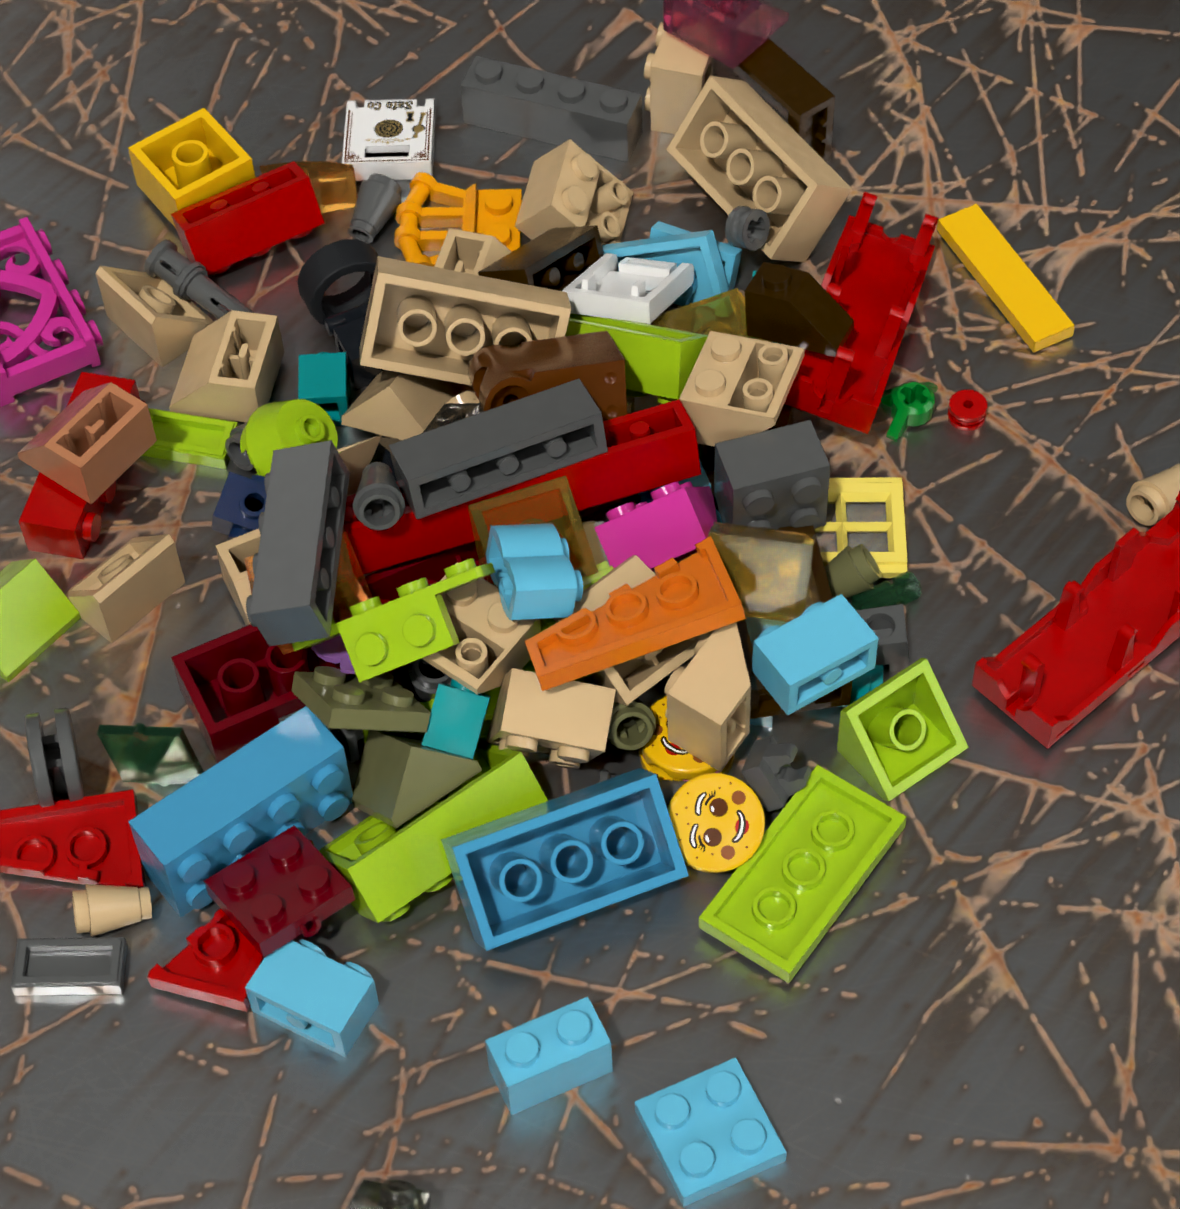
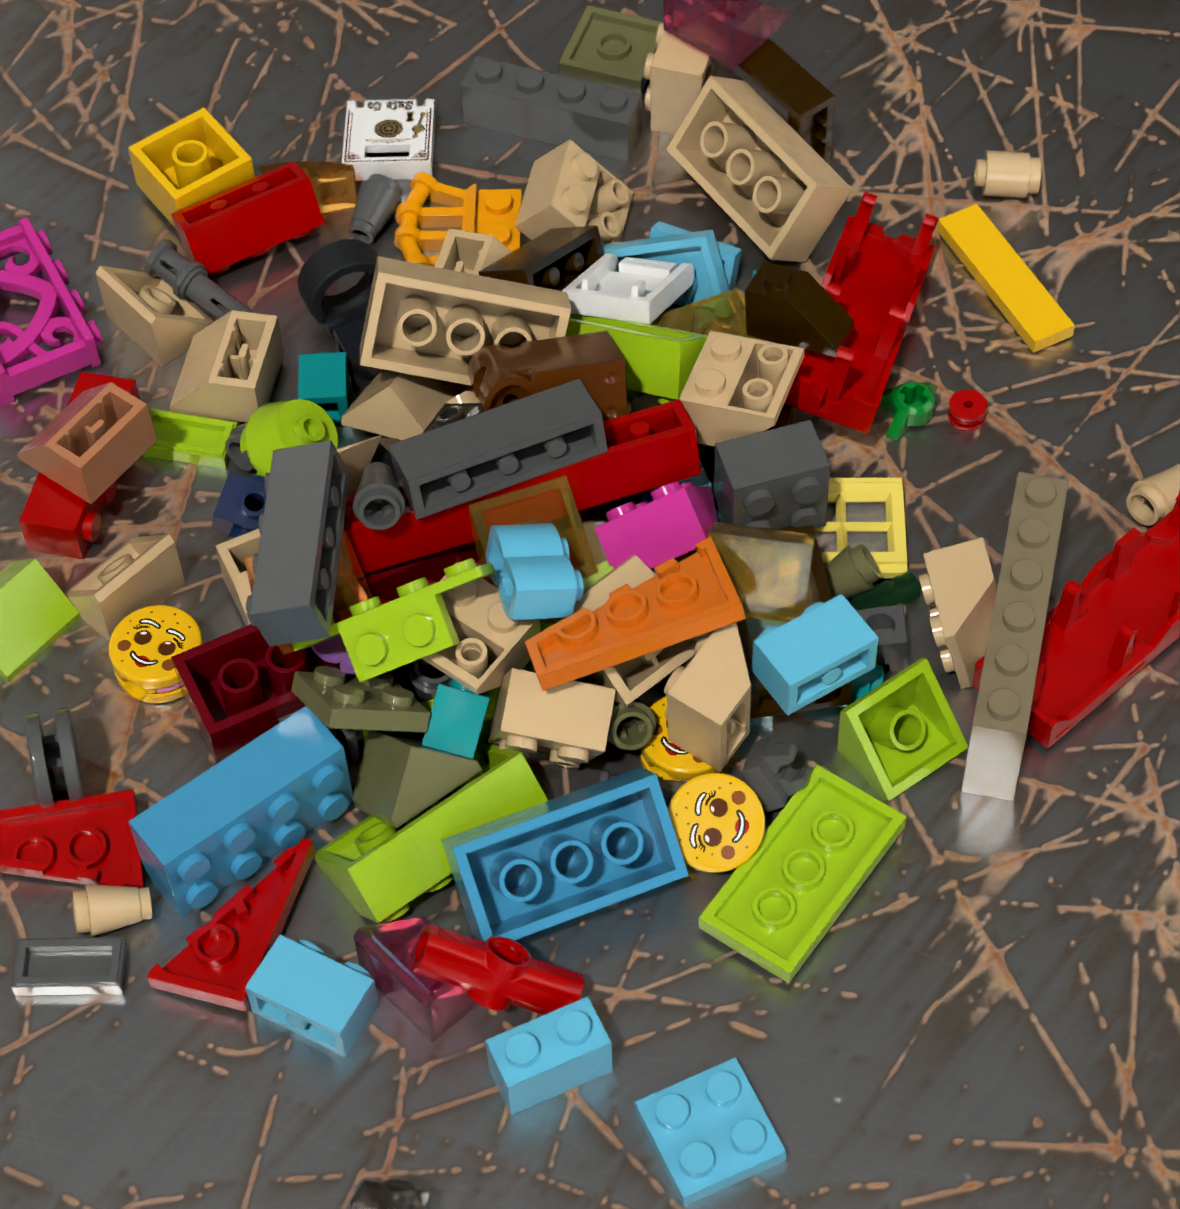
(143, 651): none -> yellow head
(150, 753): clear green piece -> none
(279, 891): dark red plate -> none
(426, 1002): none -> clear pink slope
(495, 971): none -> red piece
(610, 49): none -> olive plate
(747, 228): dark grey bush -> none
(961, 604): none -> tan slope
(1008, 174): none -> tan brick
(1015, 637): none -> dark tan arch

